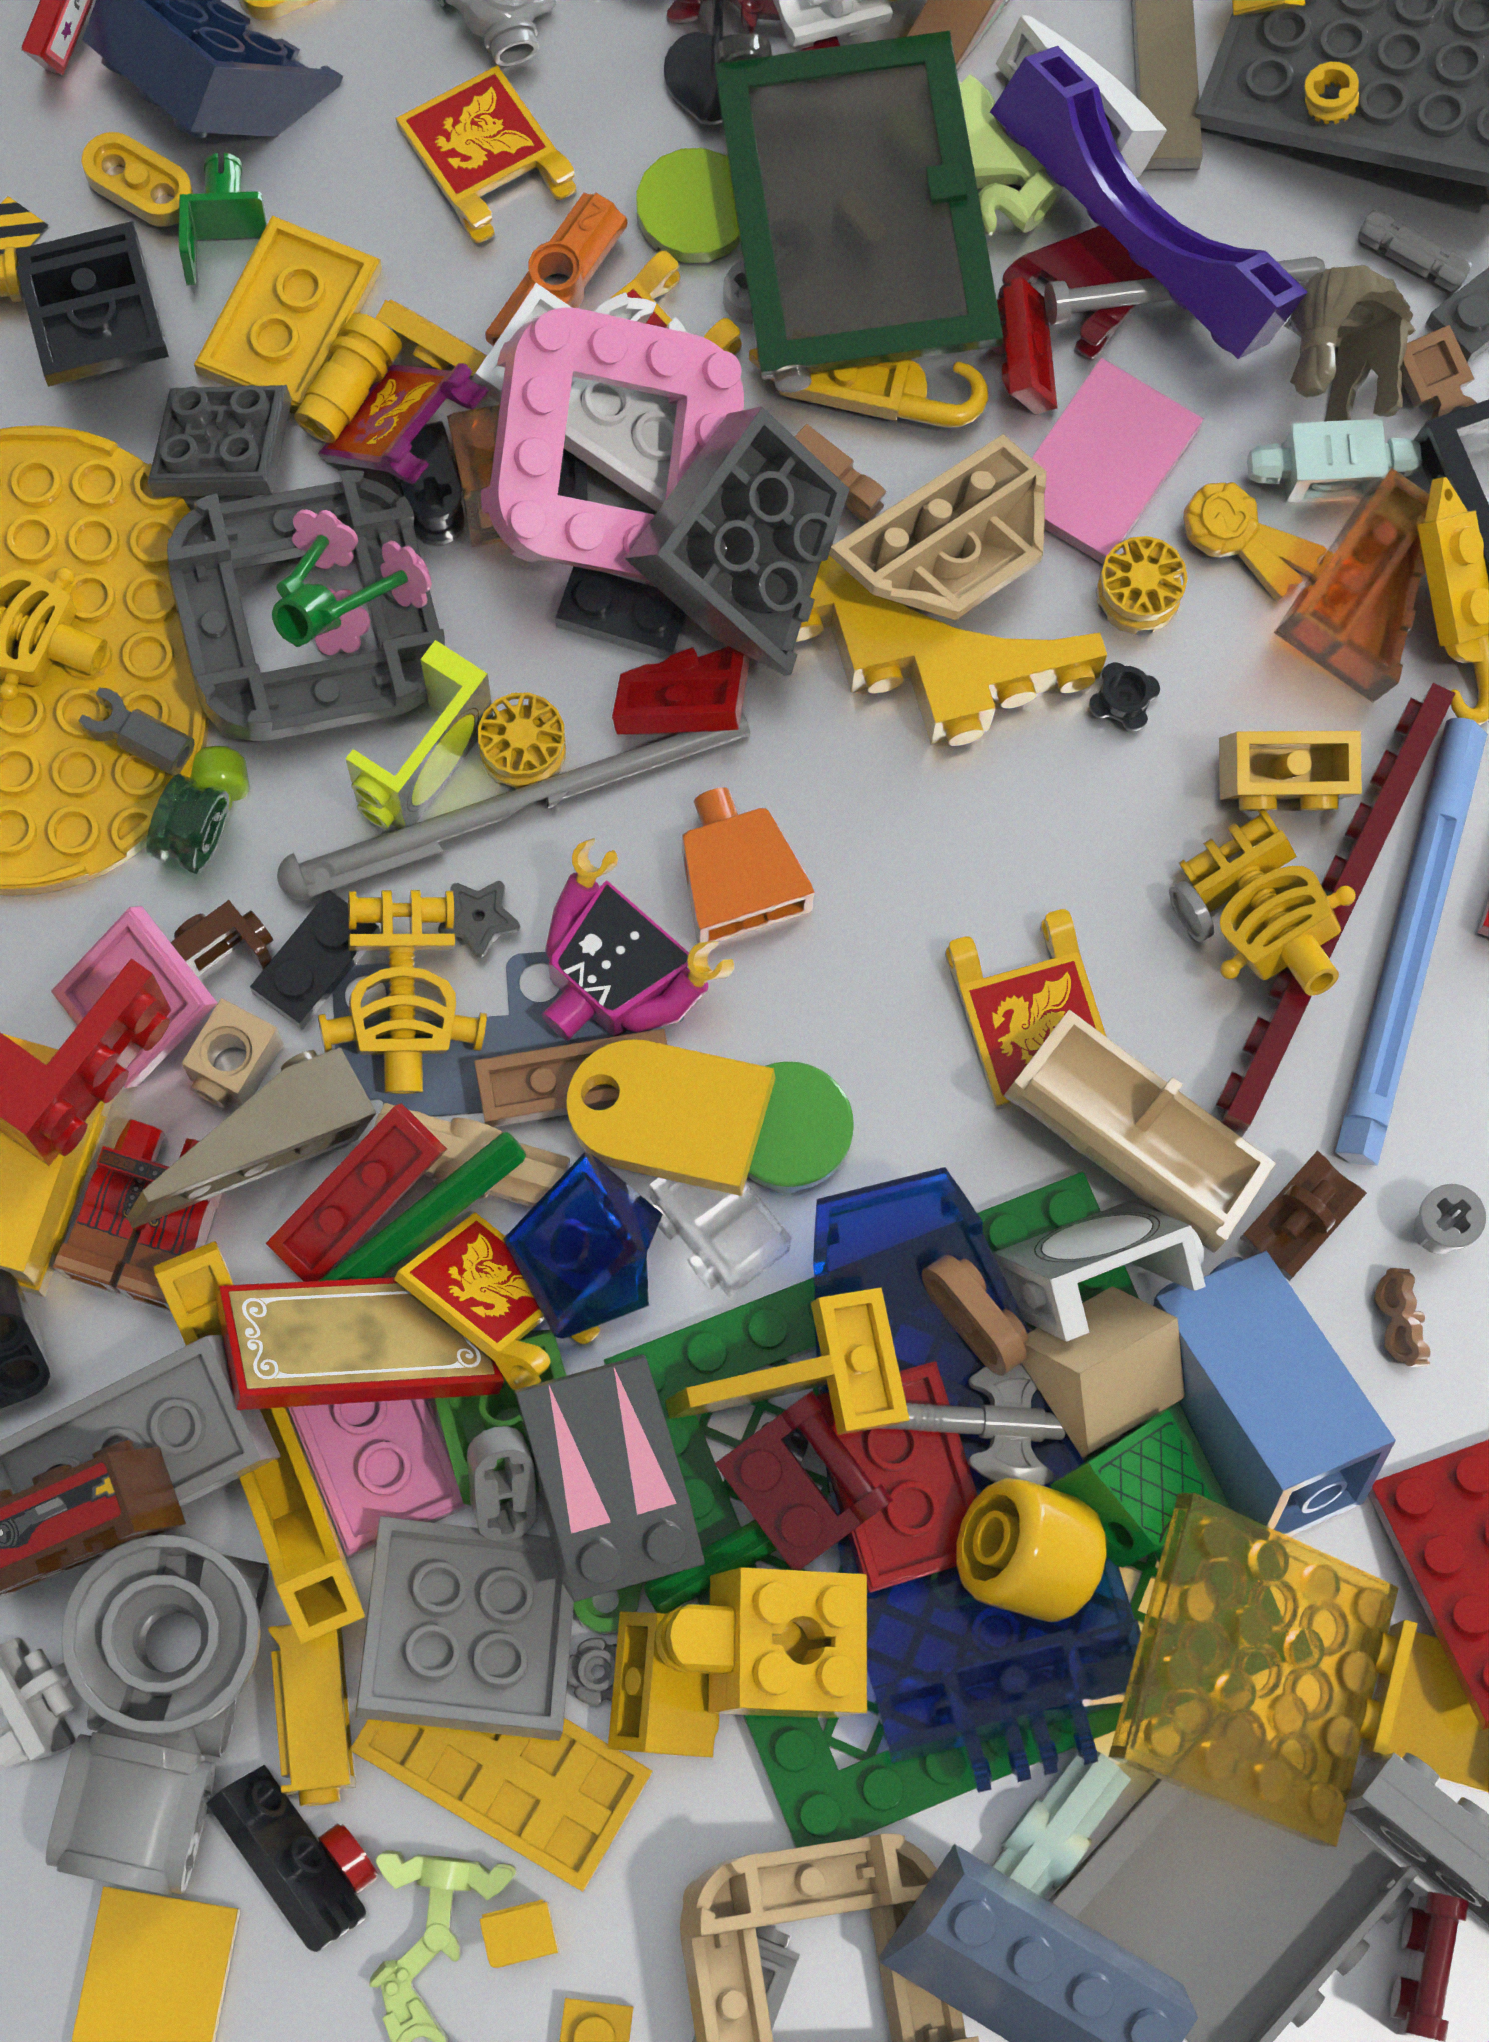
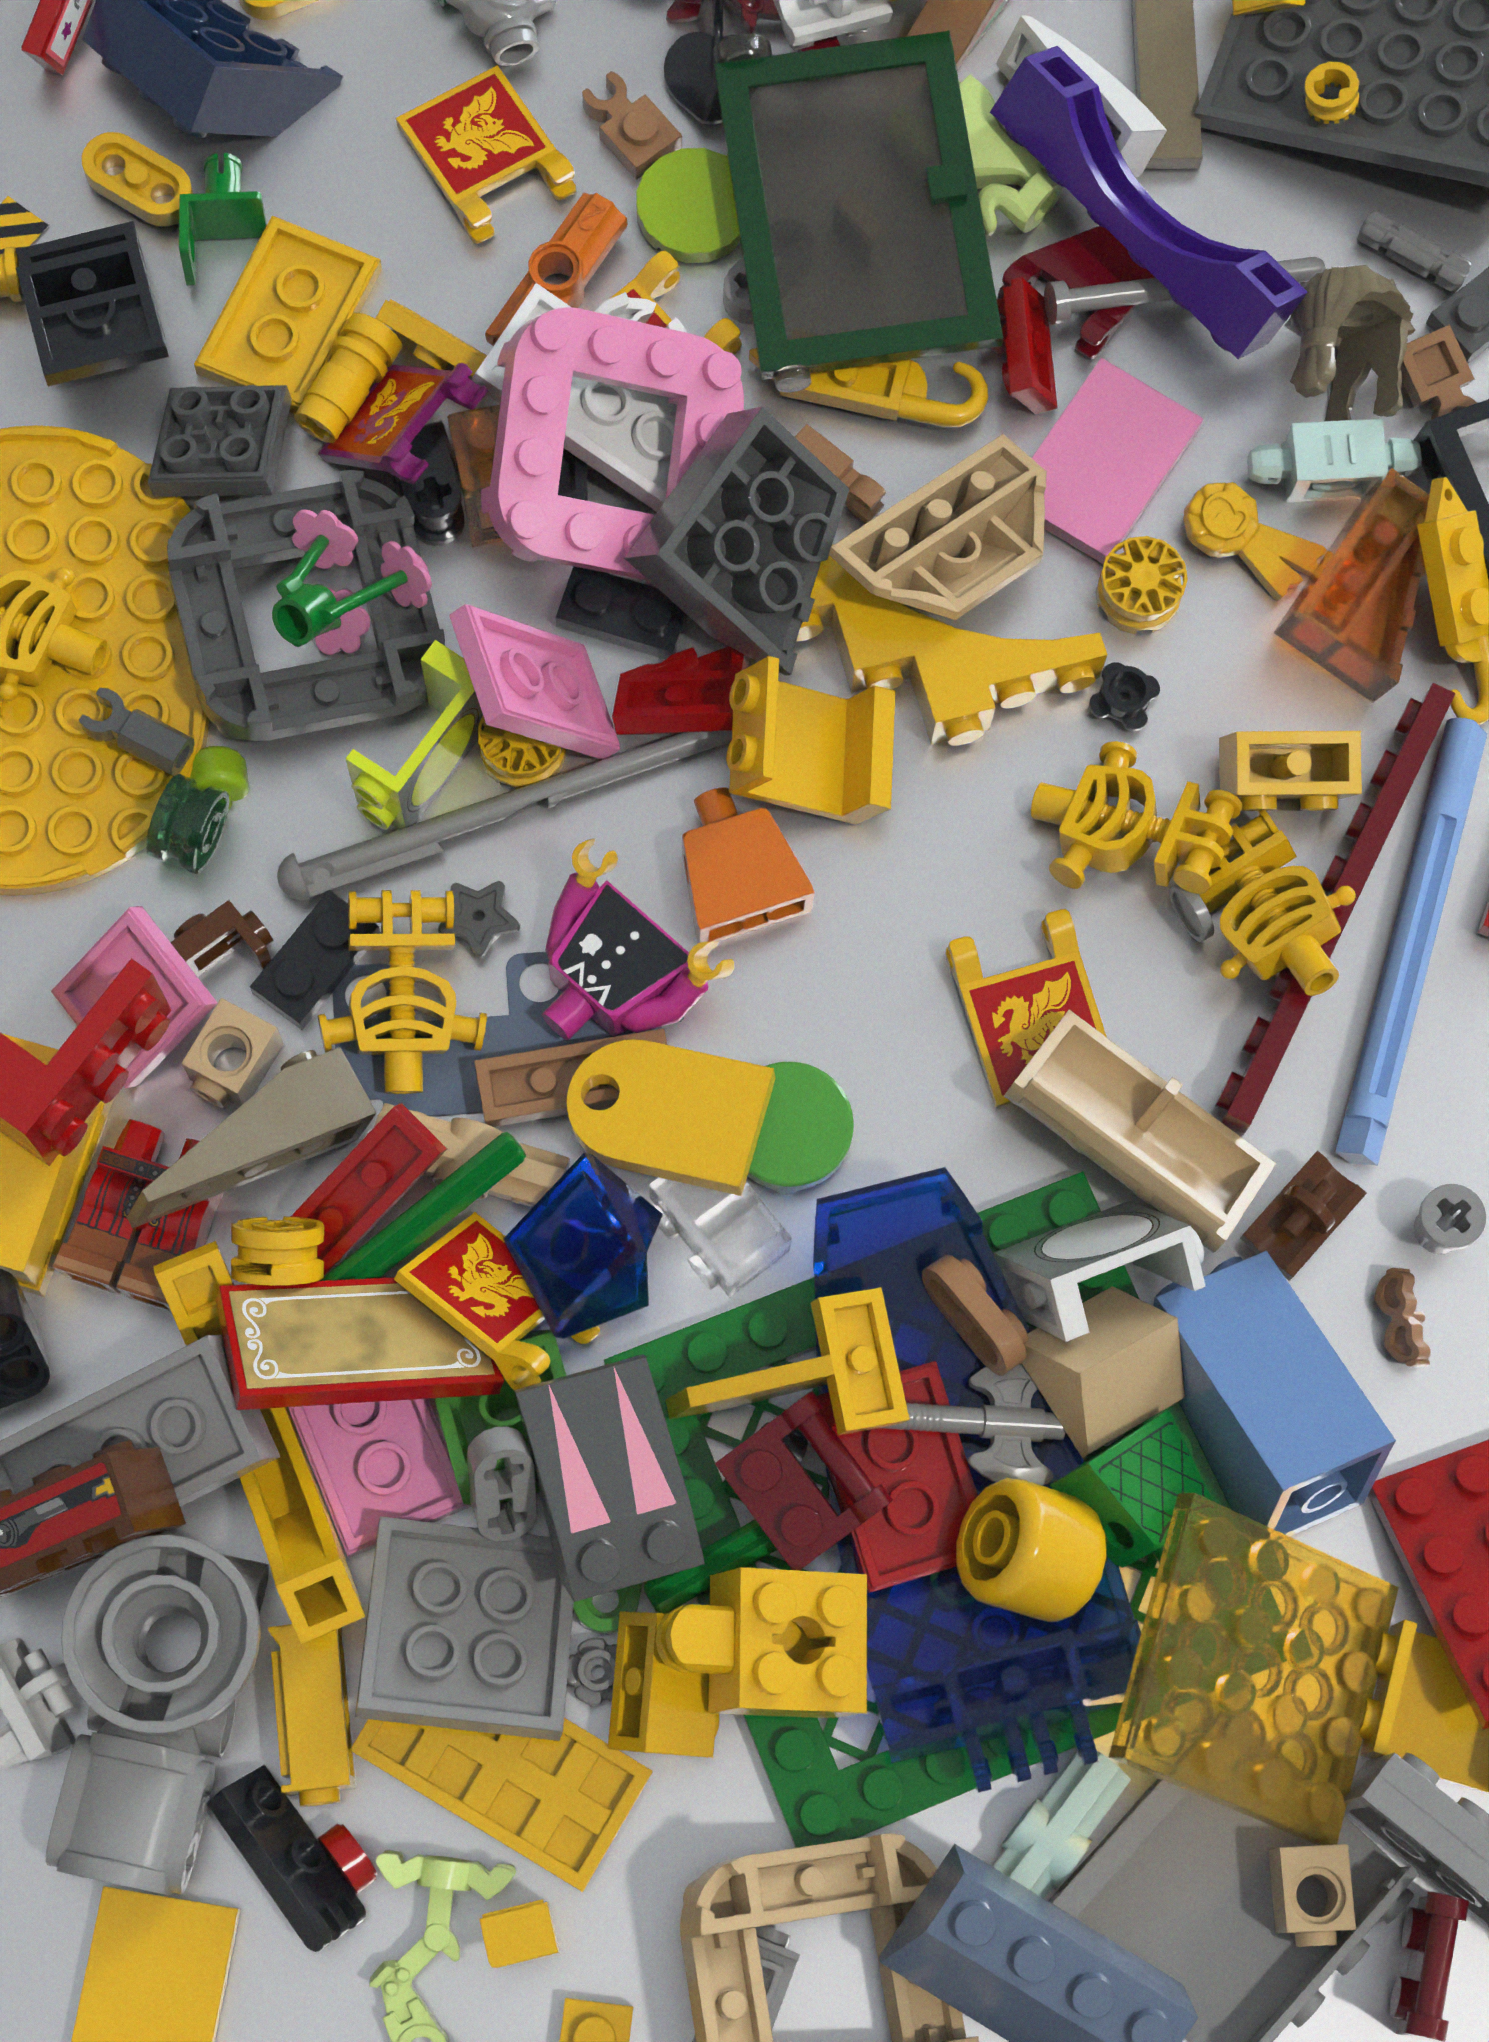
(277, 1251): none -> yellow wheel
(534, 683): none -> bright pink tile
(632, 131): none -> medium nougat plate
(811, 746): none -> yellow panel
(1118, 837): none -> yellow piece
(1332, 1868): none -> tan brick

